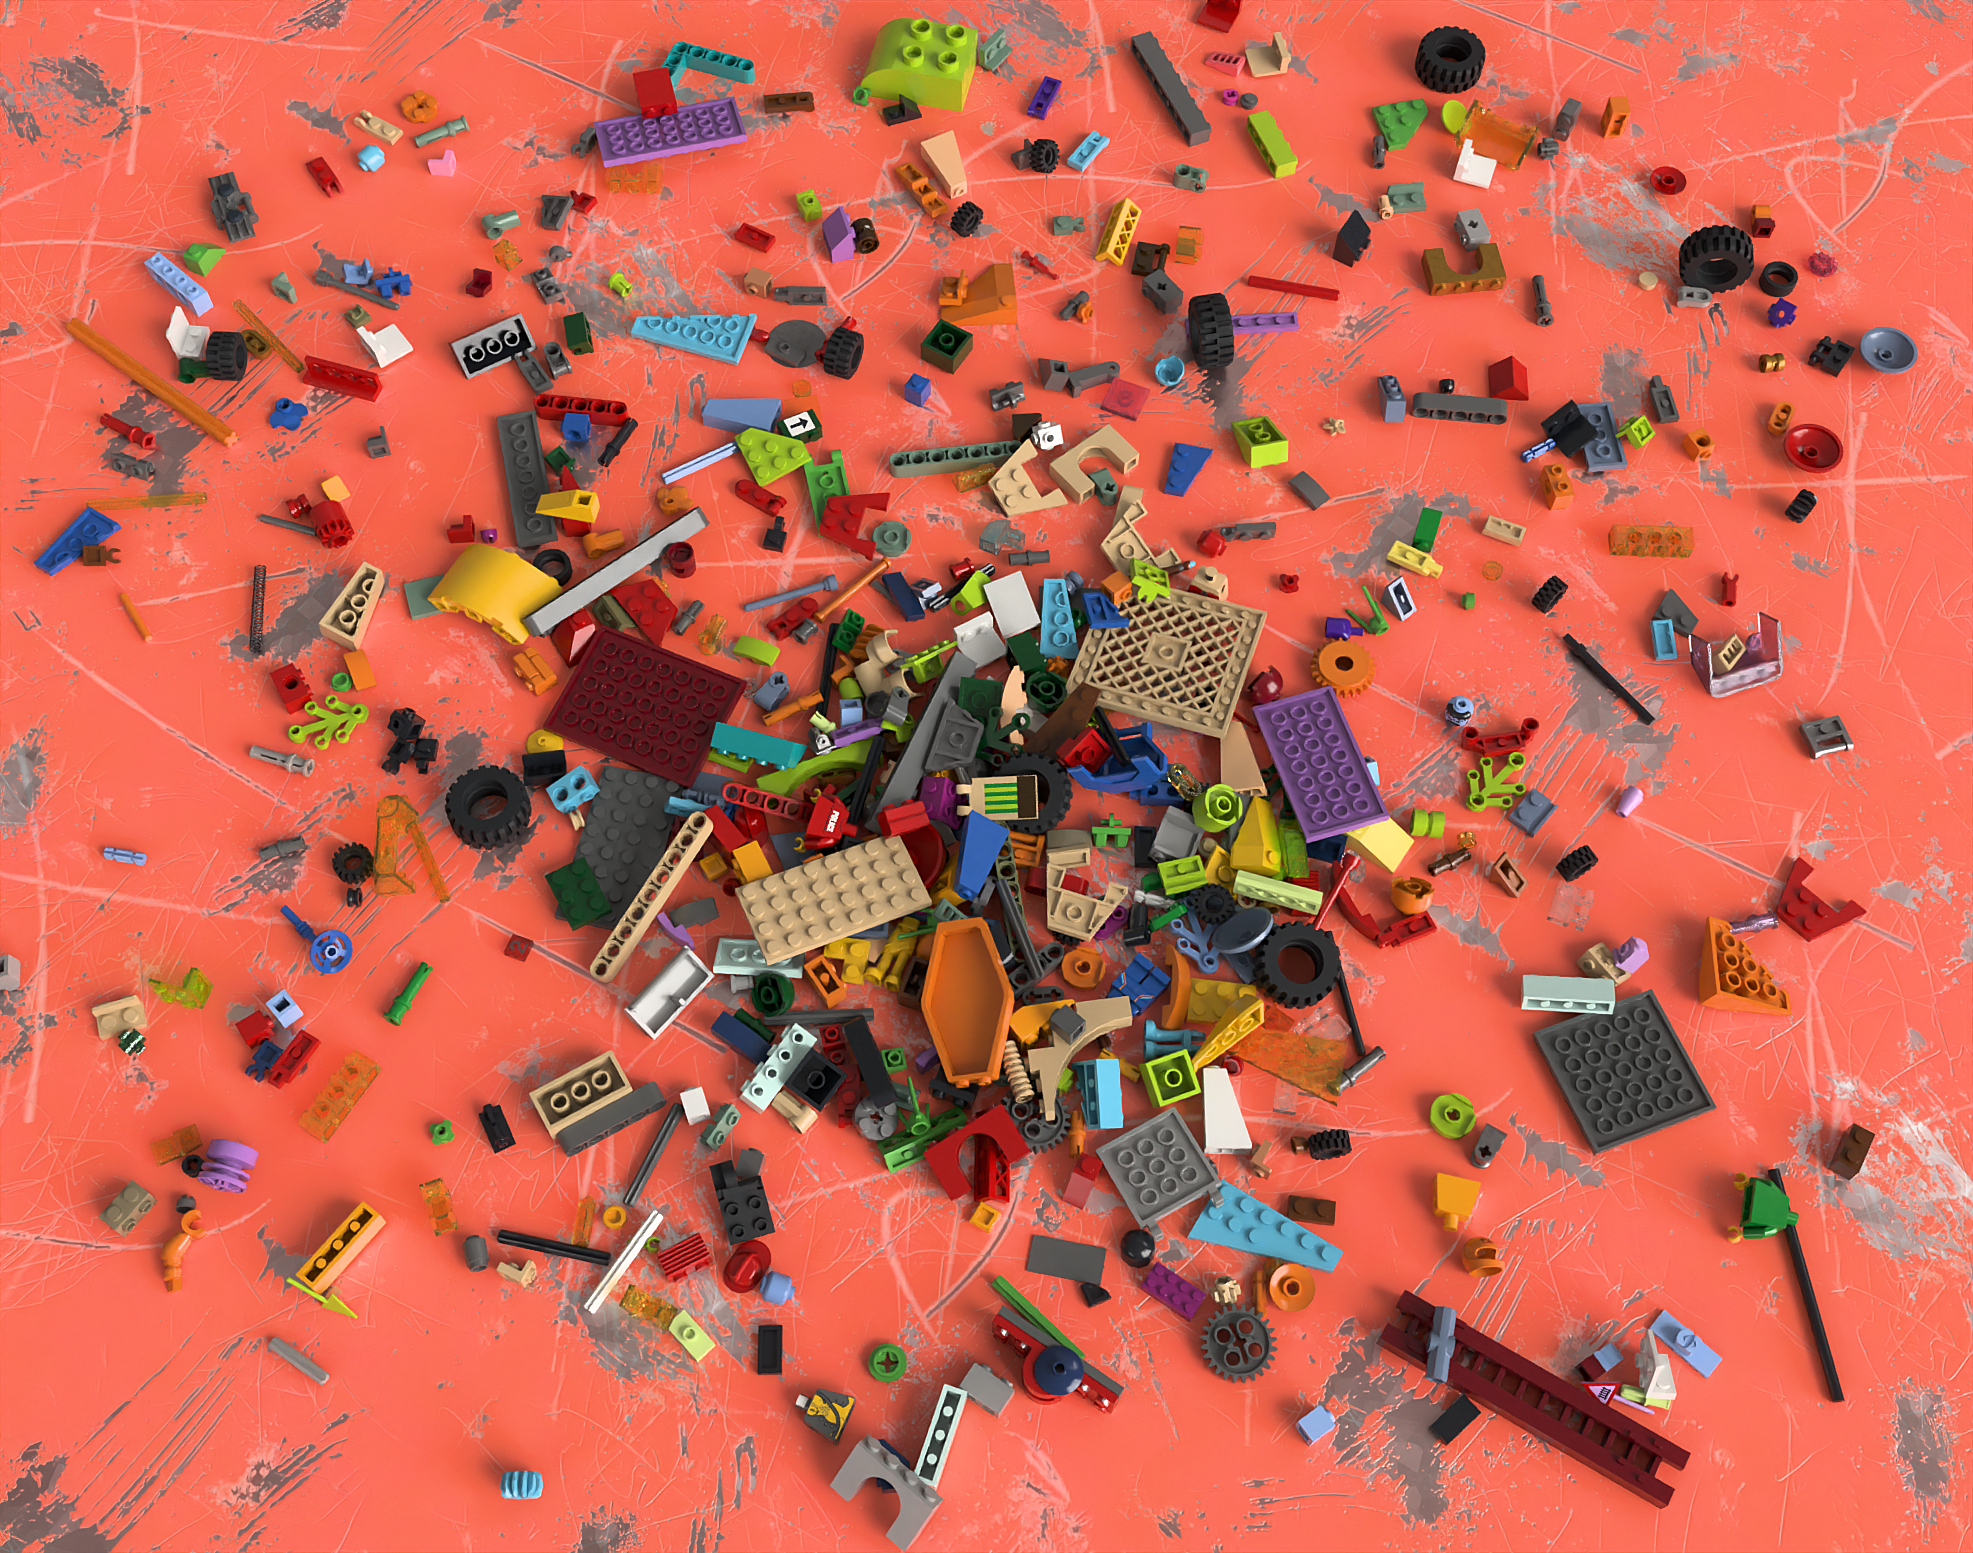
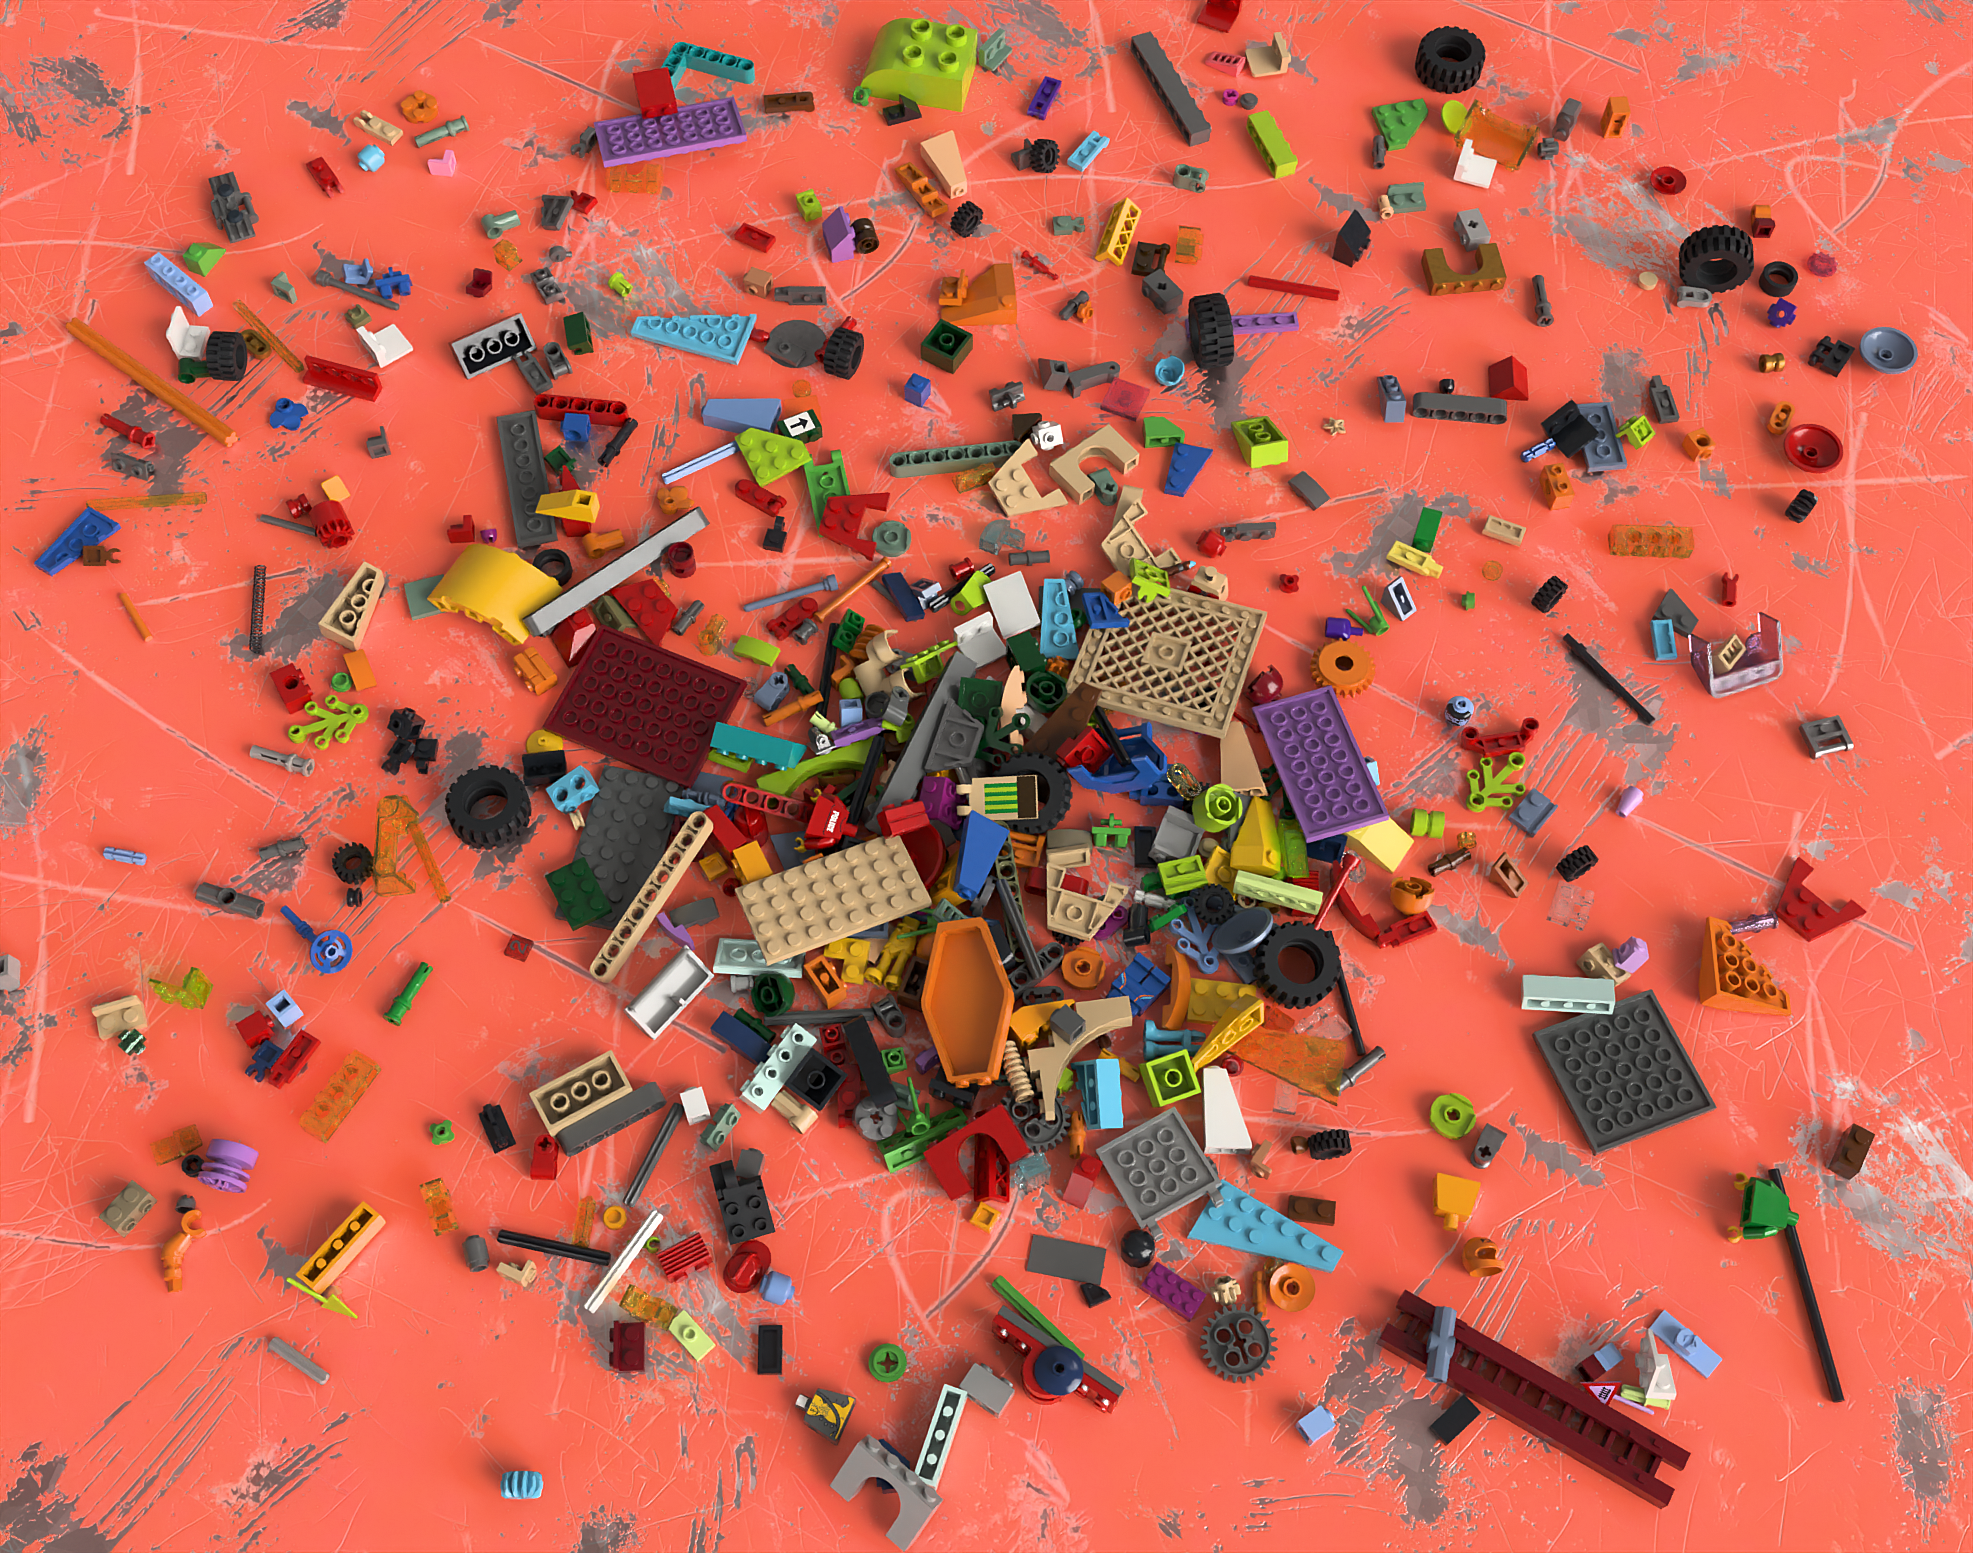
(220, 896): none -> dark grey piece
(544, 1163): none -> red piece
(628, 1347): none -> dark red bracket
(800, 681): none -> dark green pin
(888, 1013): none -> dark grey piece
(1032, 1173): none -> clear light blue brick
(1161, 432): none -> bright green slope

